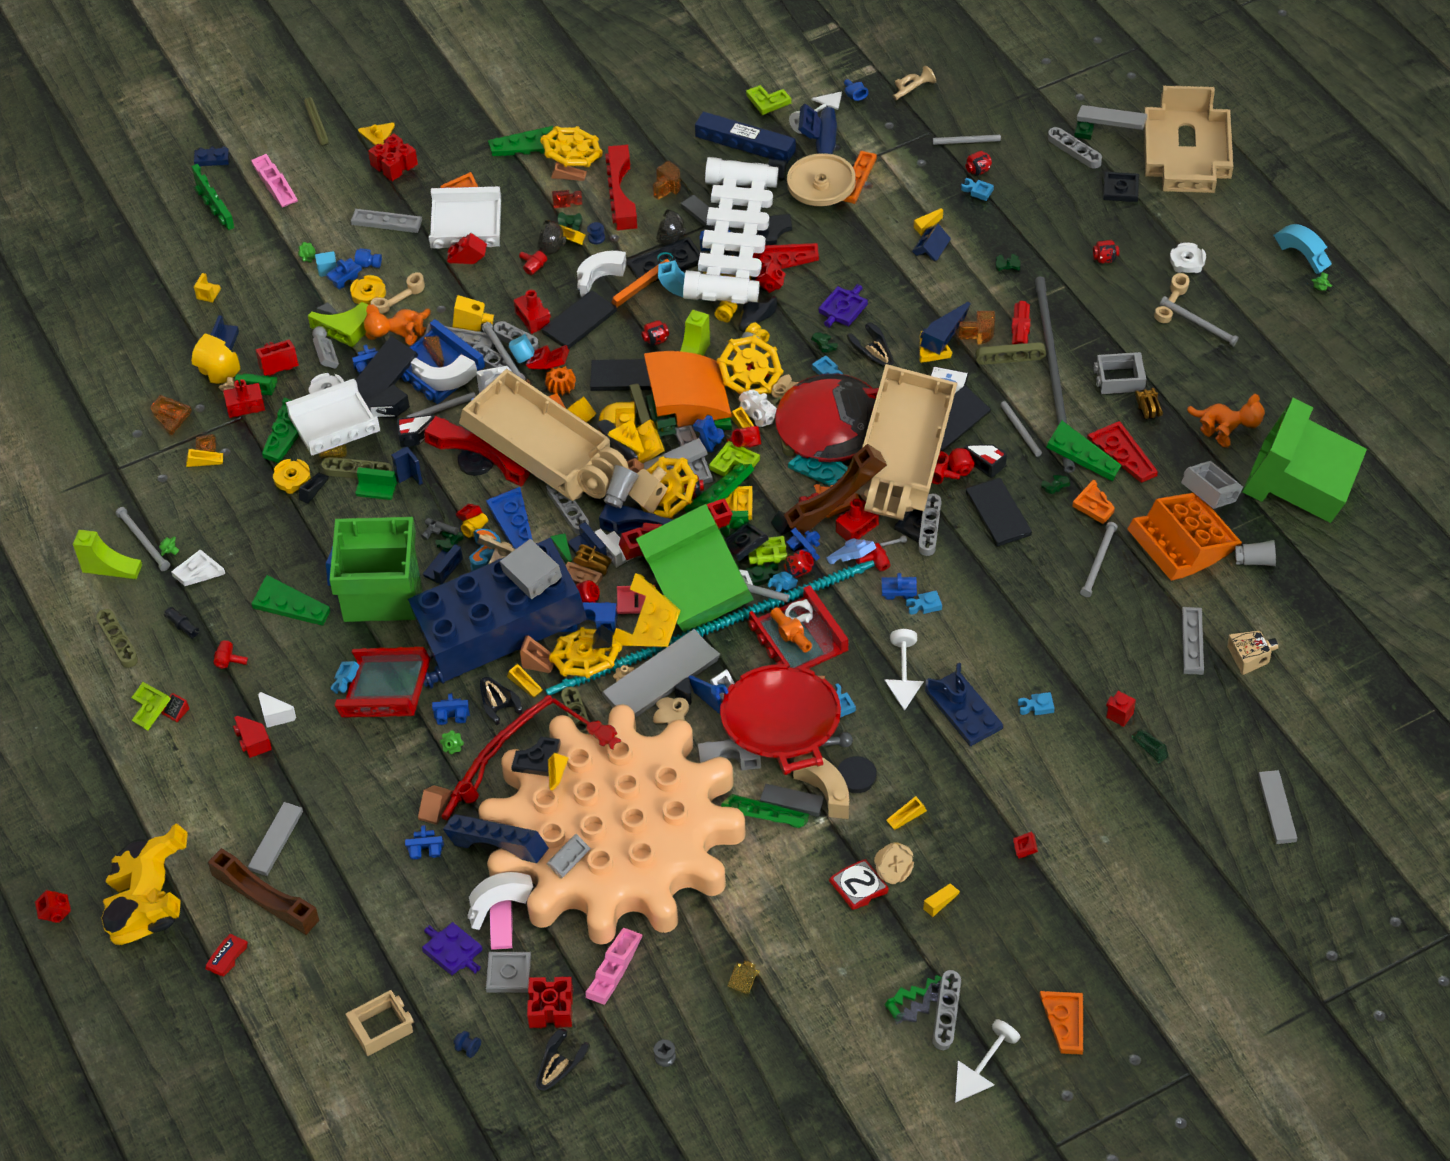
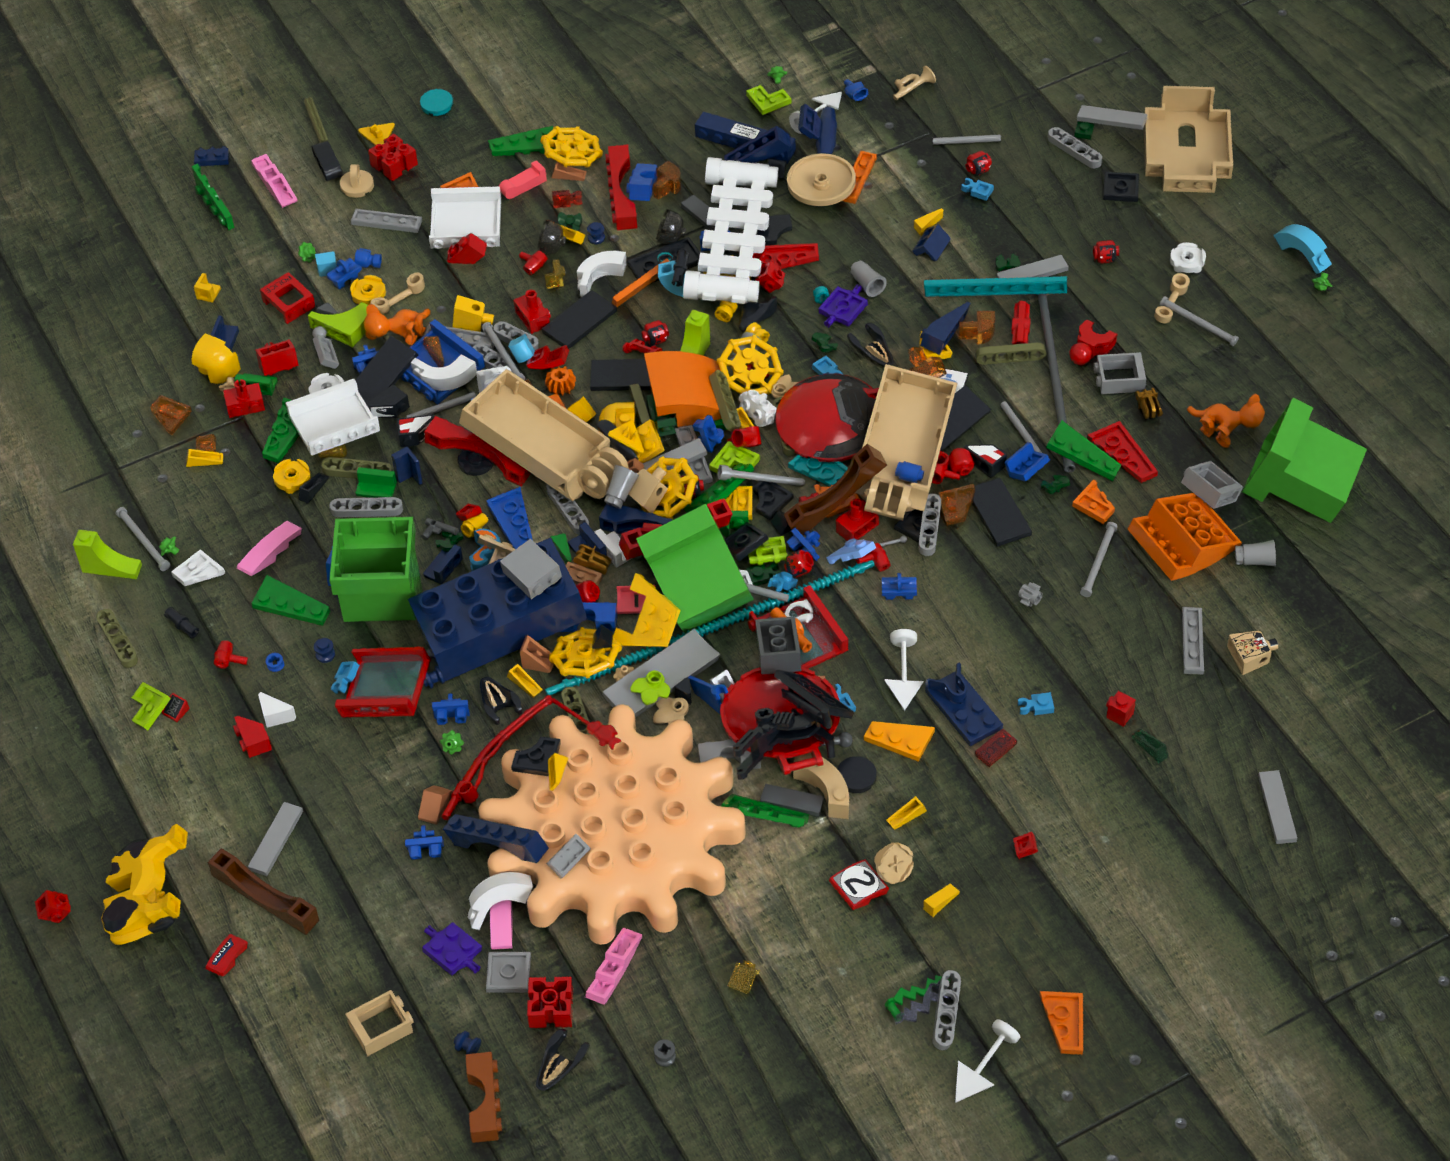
(266, 550): none -> bright pink slope
(269, 662): none -> blue bush
(279, 287): none -> red window
(324, 650): none -> dark blue wheel
(327, 161): none -> black beam
(356, 182): none -> tan tile
(366, 504): none -> light grey beam
(436, 102): none -> teal tile
(484, 1120): none -> dark orange arch
(523, 181): none -> coral leg
(556, 278): none -> clear yellow bracket
(640, 346): none -> red piece
(641, 182): none -> blue arch
(651, 687): none -> lime plate
(680, 268): none -> black pin
(725, 400): none -> olive beam
(725, 473): none -> light grey piece
(762, 147): none -> dark blue slope
(771, 498): none -> black tile
(777, 73): none -> bright green plant
(778, 645): none -> dark grey brick
(783, 728): none -> black piece
(814, 693): none -> black tile
(820, 294): none -> teal bush
(868, 278): none -> light grey plant
(900, 738): none -> light orange wing
(909, 472): none -> blue brick
(926, 602): dark azure plate -> none
(932, 366): none -> clear orange brick
(956, 503): none -> clear orange wing
(995, 286): none -> teal tile
(995, 747): none -> clear red tile
(1025, 462): none -> blue bracket
(1030, 594): none -> light grey gear
(1037, 269): none -> light grey tile
(1091, 344): none -> red piece

